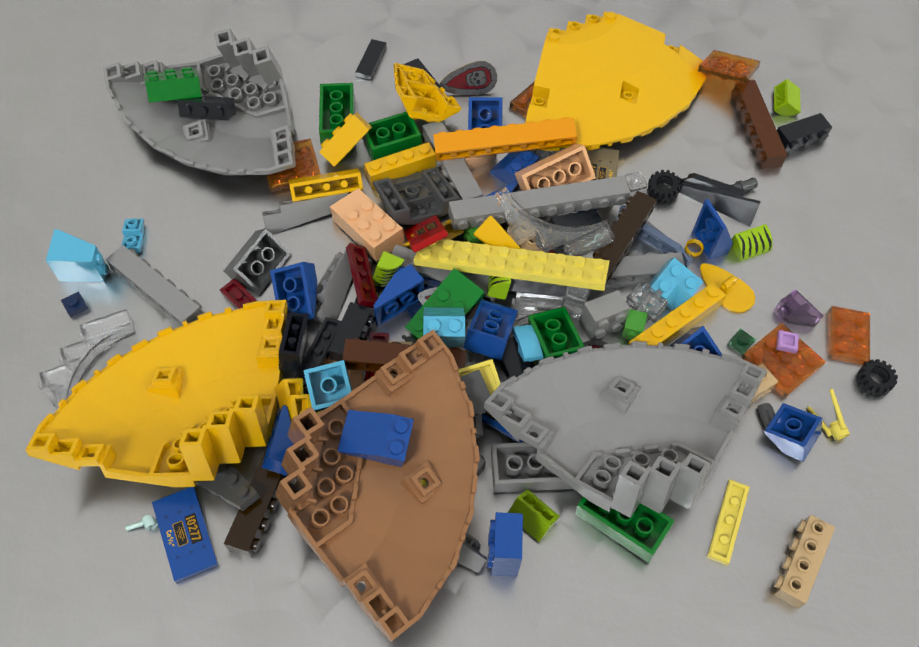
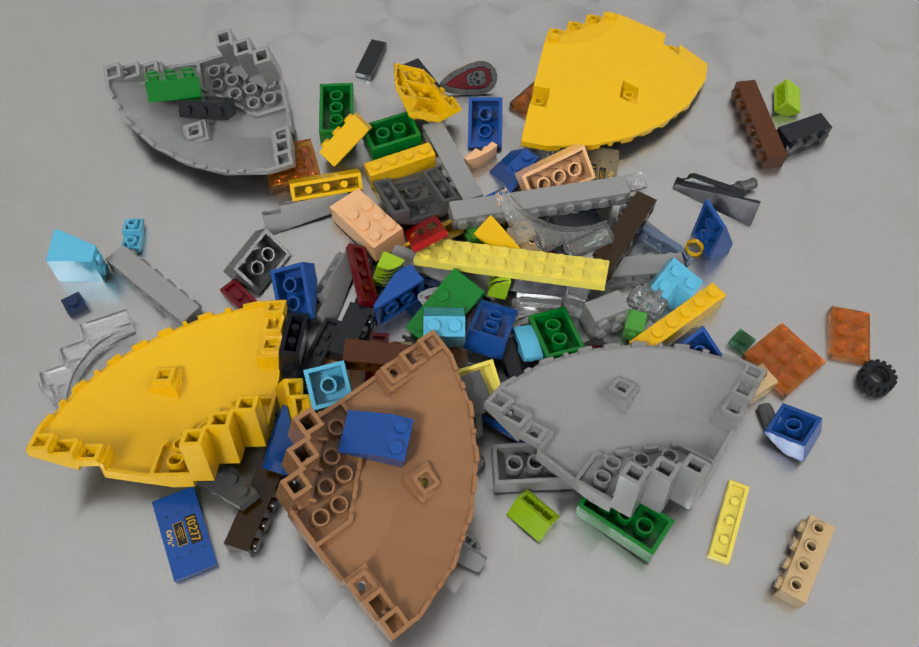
(148, 521): light aqua hand -> none
(505, 139): light orange brick -> none
(505, 544): blue brick -> none
(666, 178): black tyre -> none
(729, 66): clear orange plate -> none
(738, 294): yellow shield -> none
(752, 242): lime brick -> none
(787, 341): lavender tile -> none
(798, 310): clear purple slope -> none
(837, 428): light yellow plant -> none

